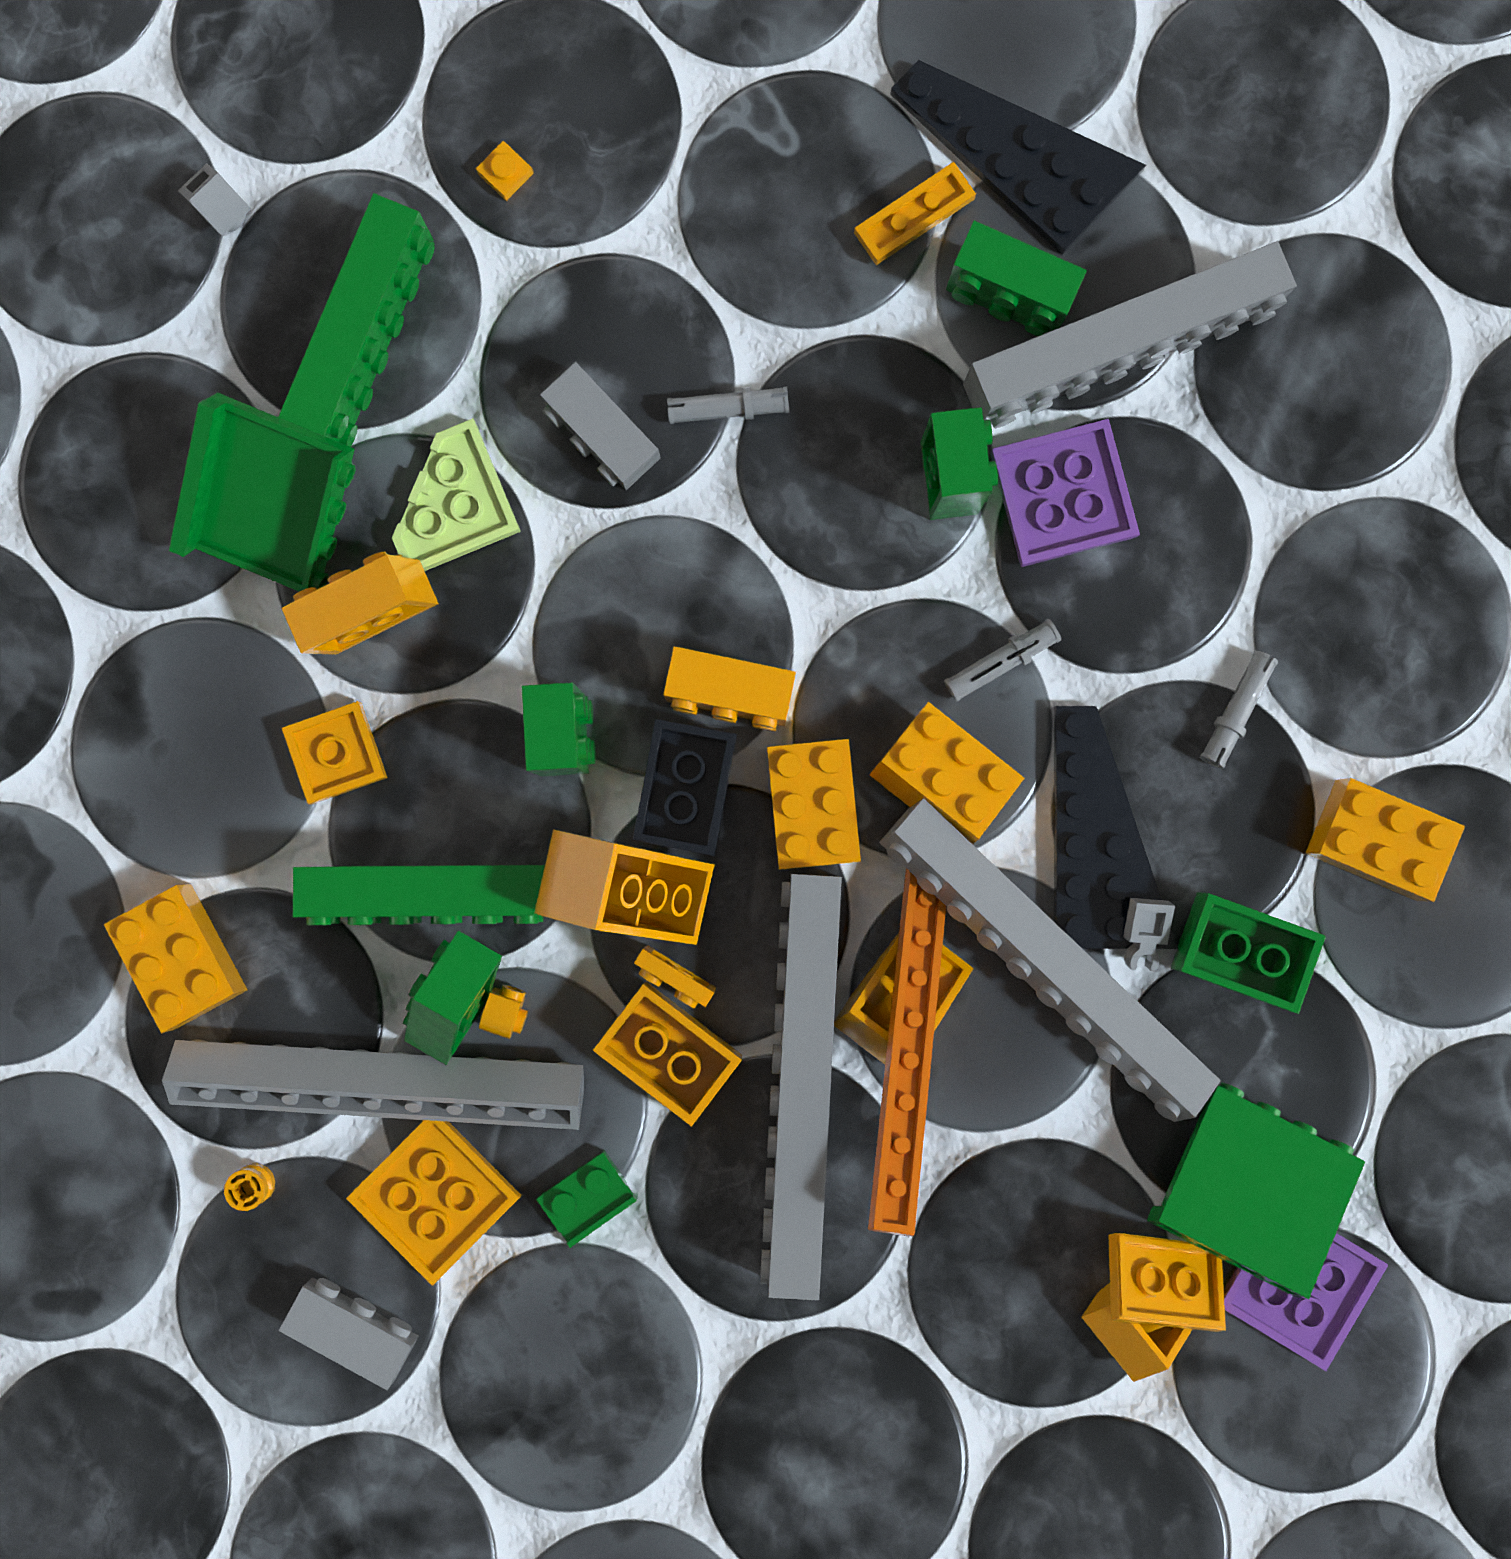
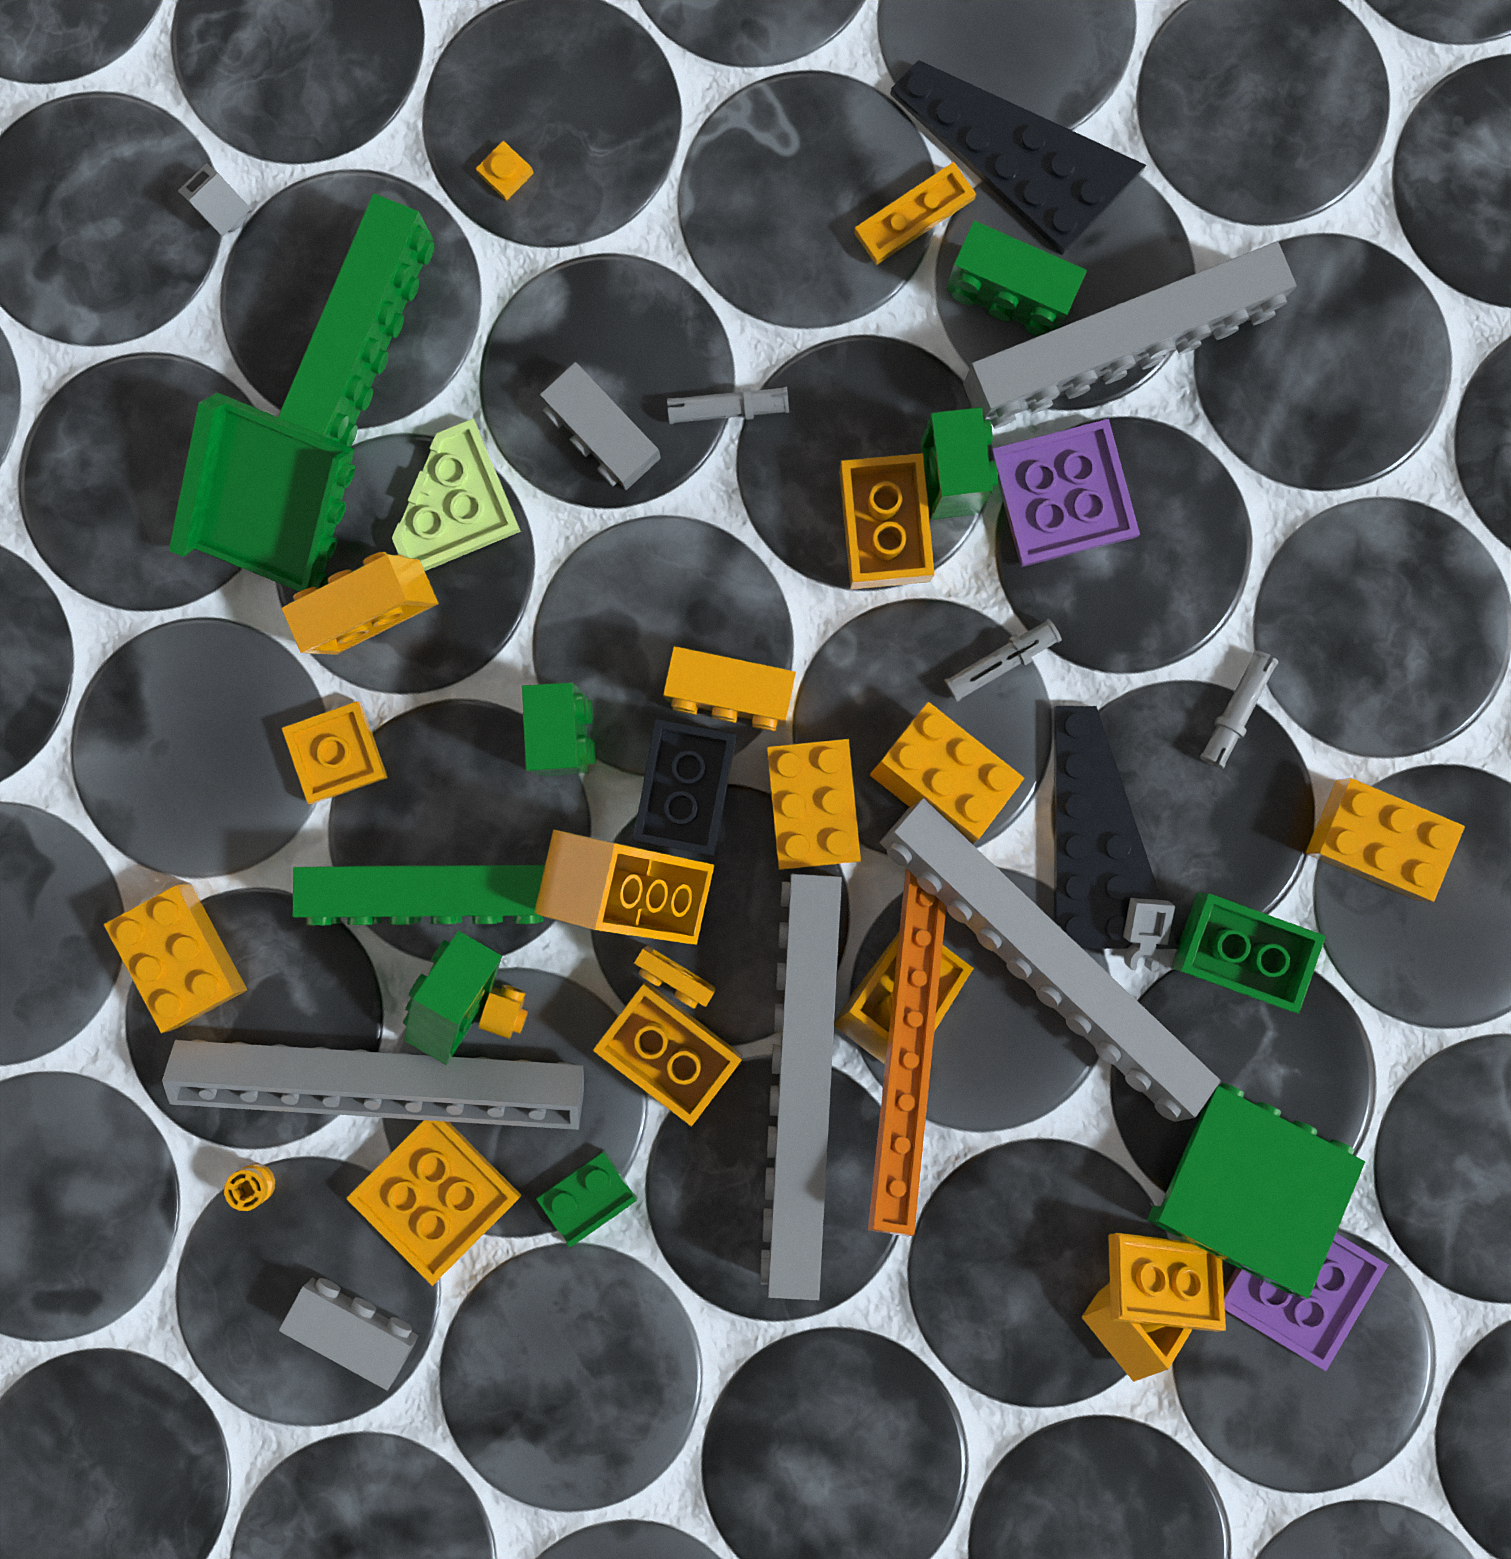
(886, 521): none -> light orange brick

